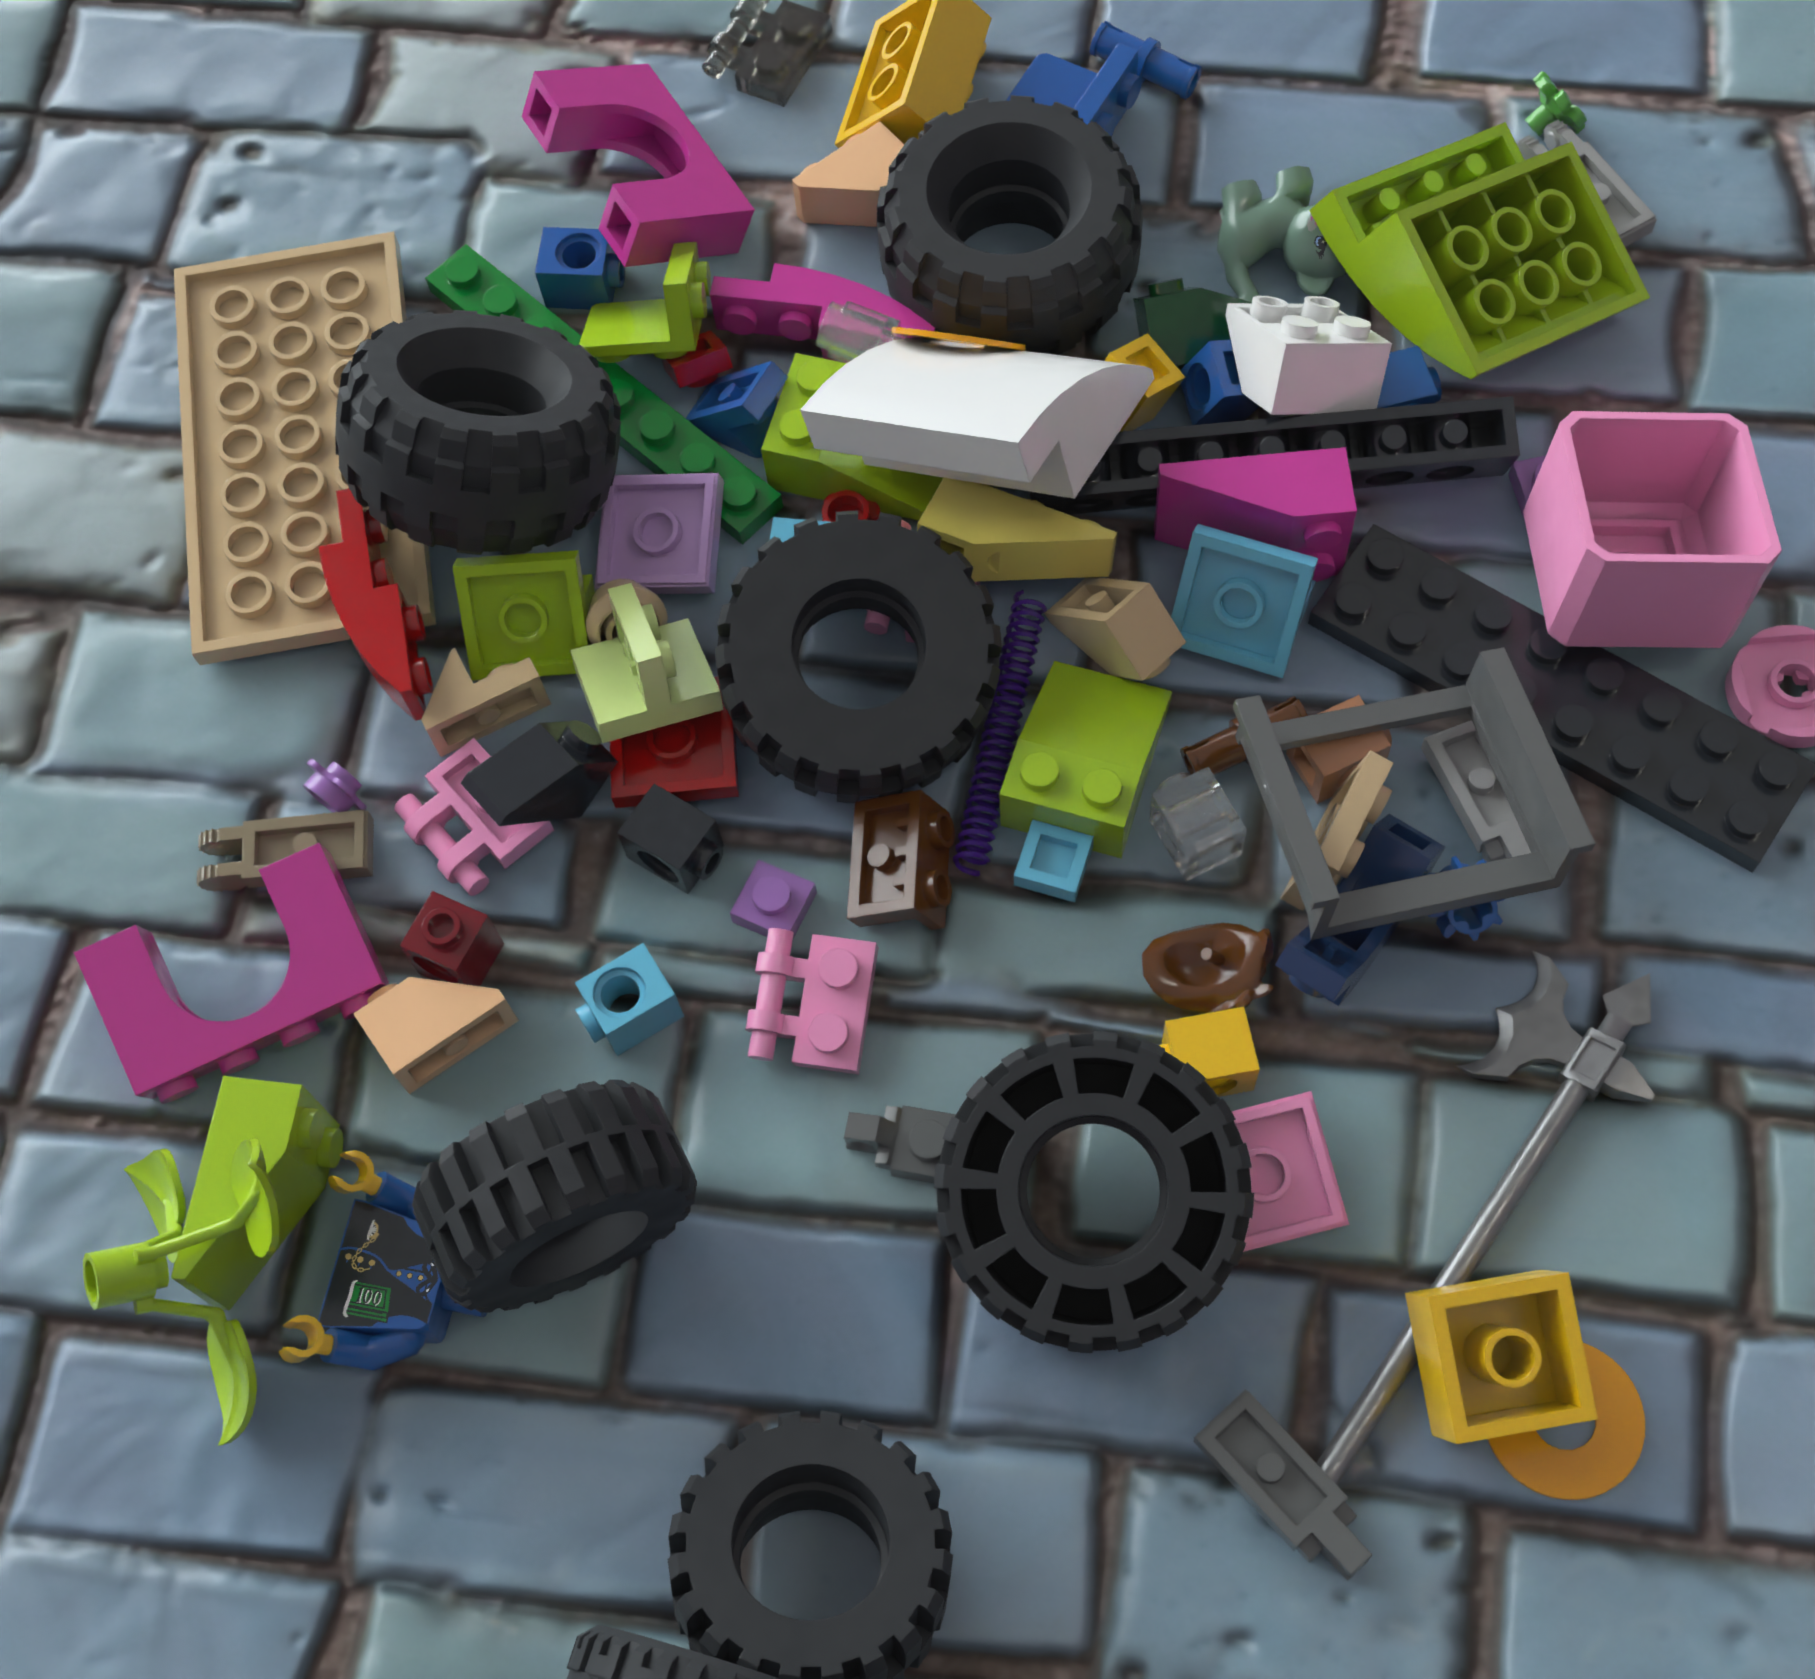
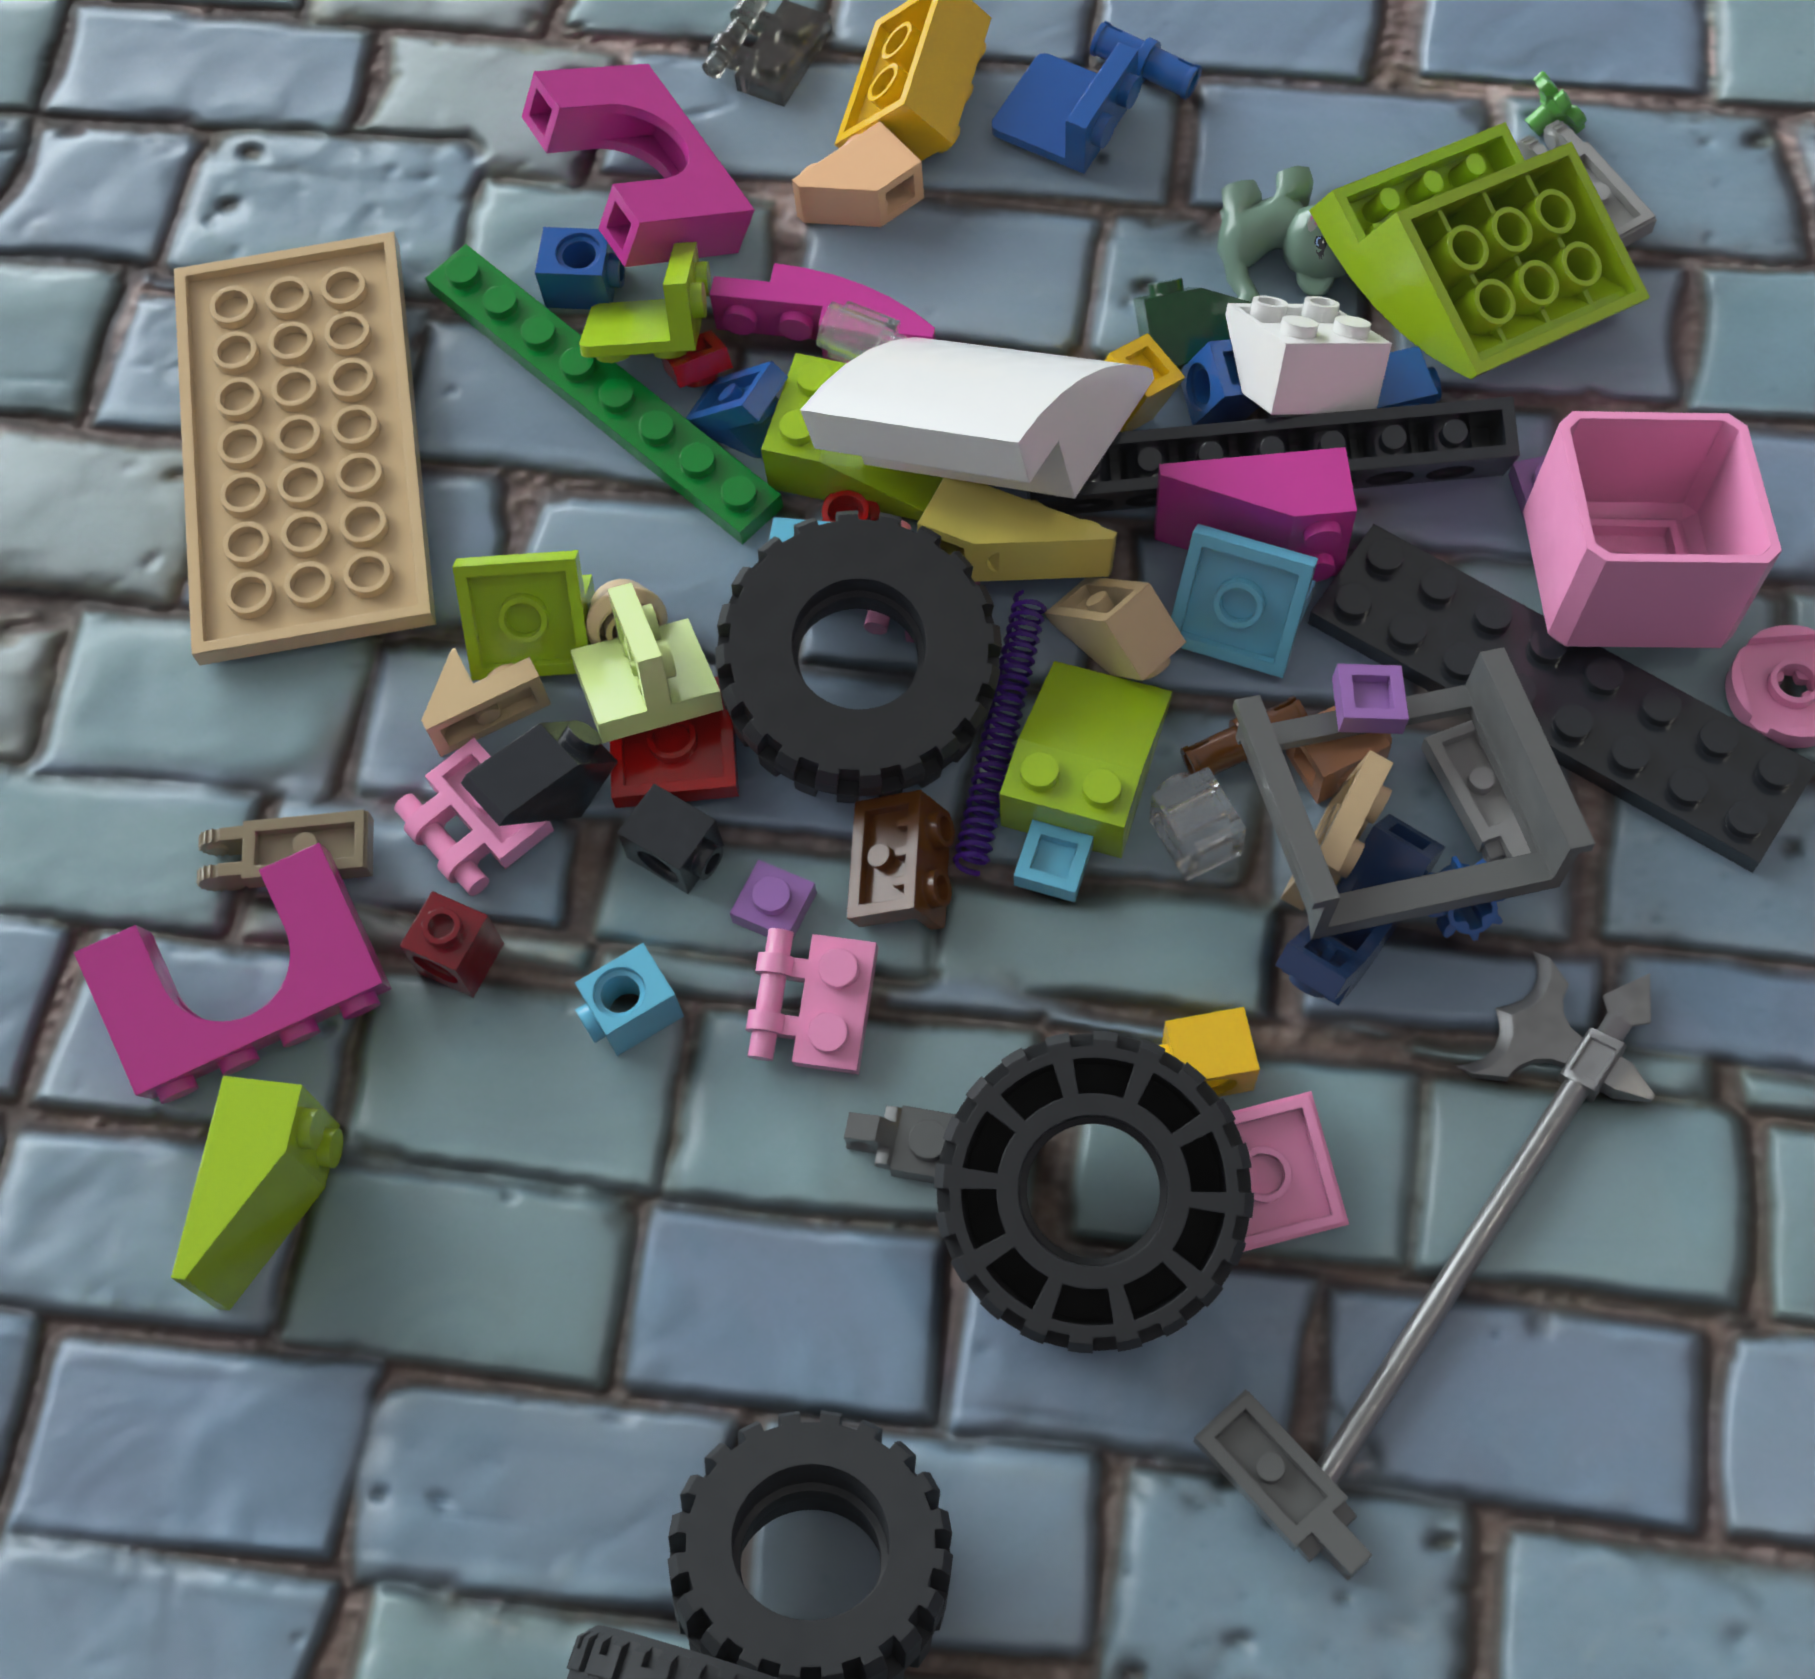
(141, 1268): lime plant -> none
(333, 787): medium lavender plate -> none
(375, 608): red slope -> none
(383, 1284): torso -> none
(431, 1025): light nougat slope -> none
(477, 432): black tyre -> none
(553, 1195): black tyre -> none
(662, 532): lavender tile -> none
(956, 338): light orange gear -> none
(1011, 167): black tyre -> none
(1209, 966): reddish brown hat -> none
(1370, 698): none -> medium lavender plate
(1501, 1356): yellow brick -> none
(1605, 1456): light orange gear -> none

